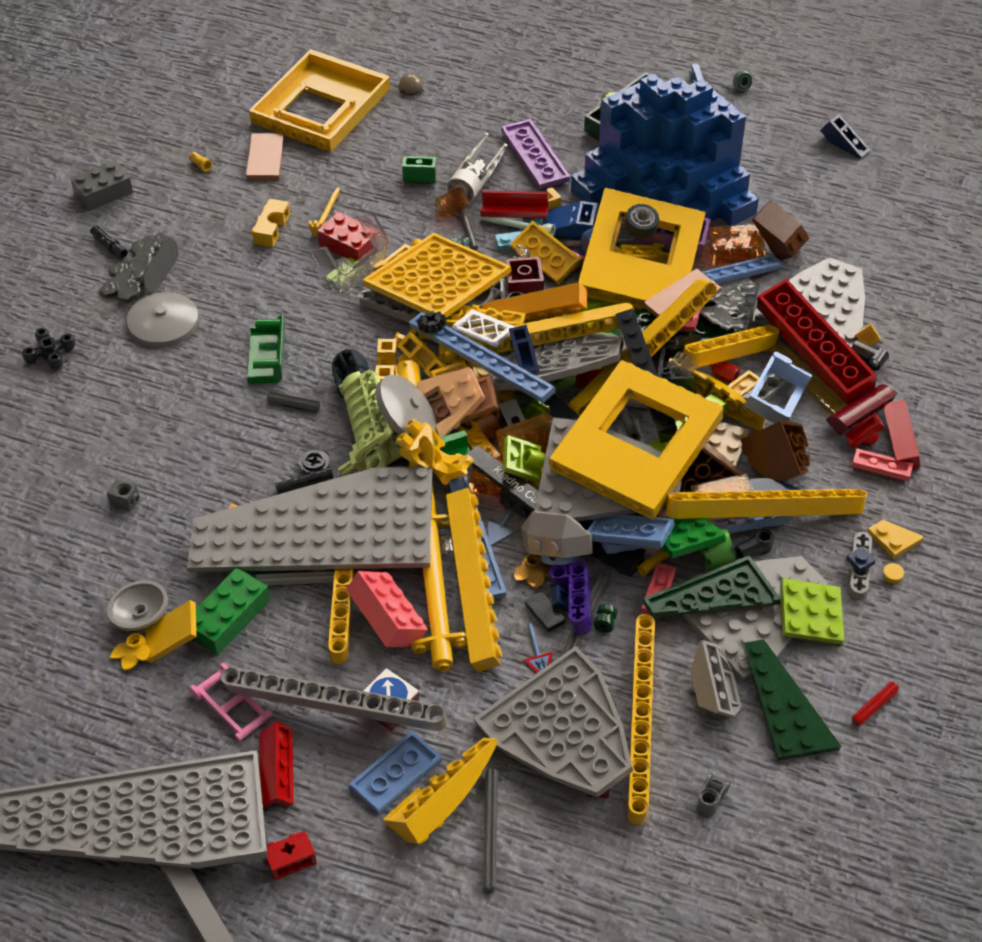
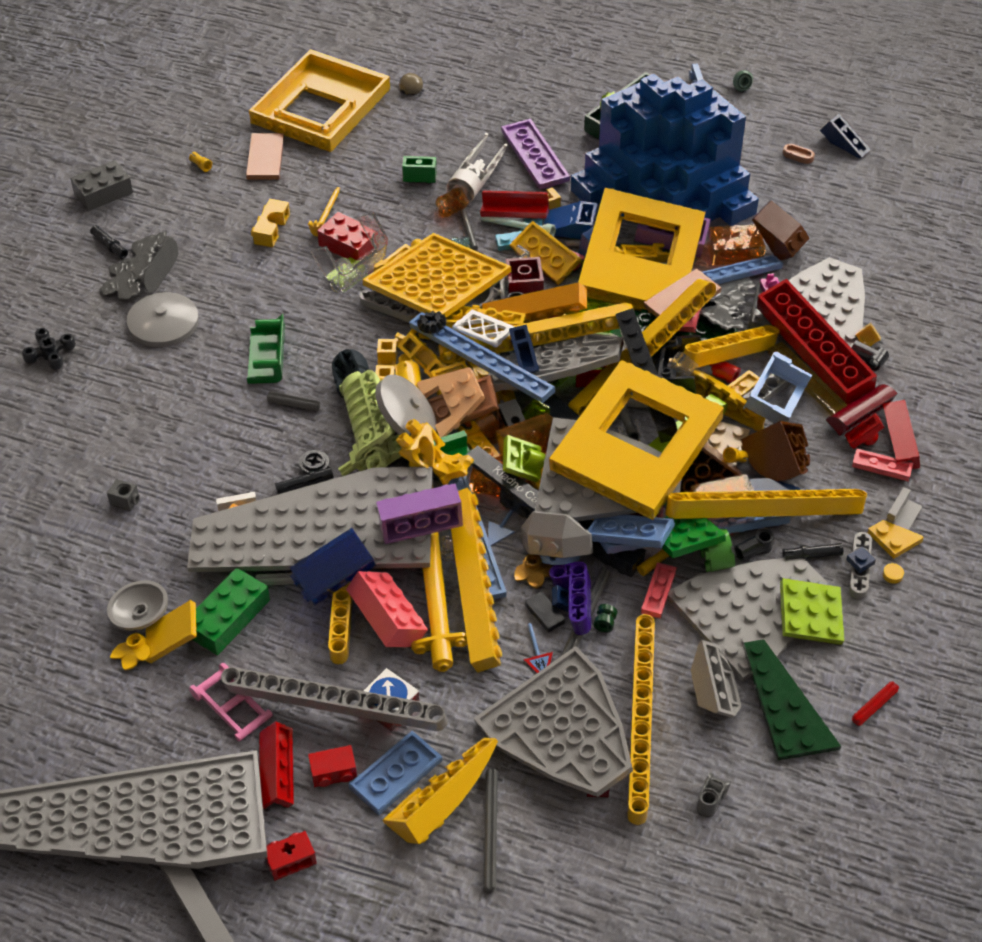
(226, 502): none -> white tile
(331, 566): none -> clear blue brick
(332, 766): none -> red brick
(420, 513): none -> medium lavender brick
(641, 220): black wheel -> none
(724, 588): dark green wing -> none
(734, 455): none -> yellow pin
(769, 282): none -> dark pink tile
(798, 153): none -> nougat tile
(813, 551): none -> black pin
(903, 511): none -> light grey panel

